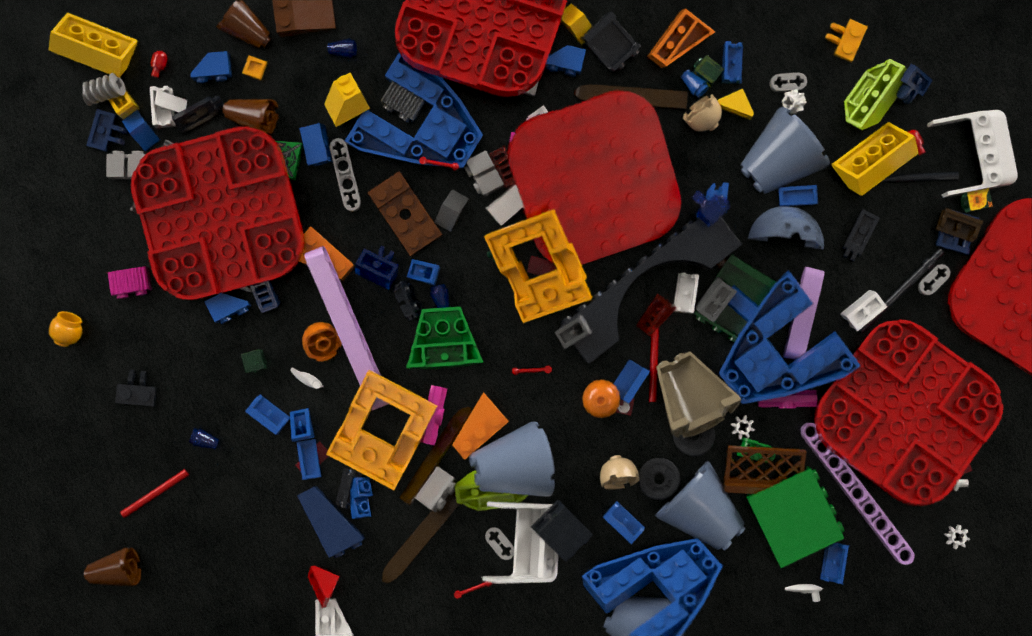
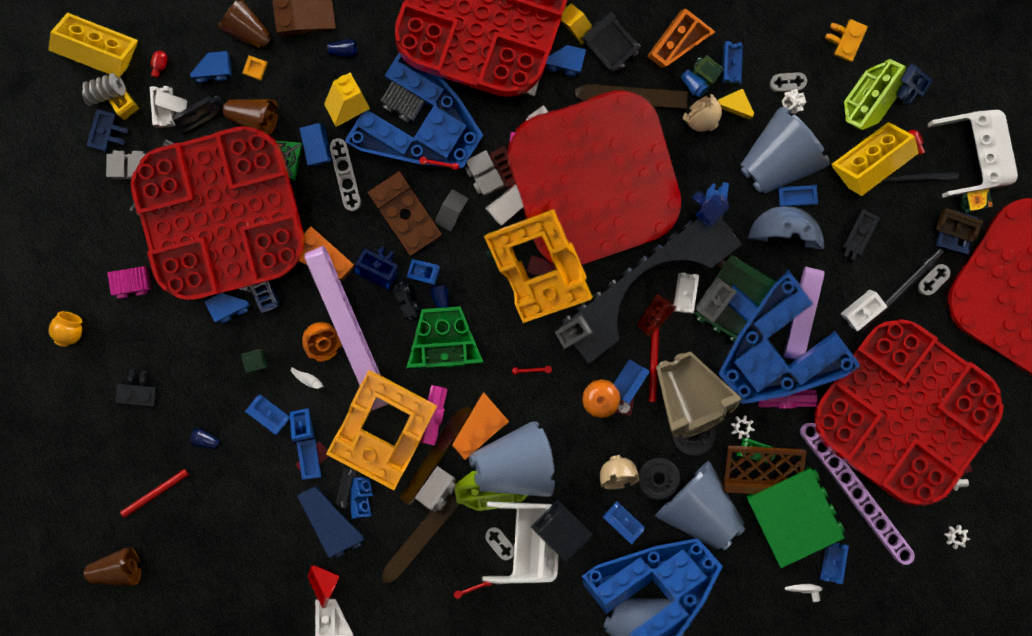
(140, 130): blue slope -> none

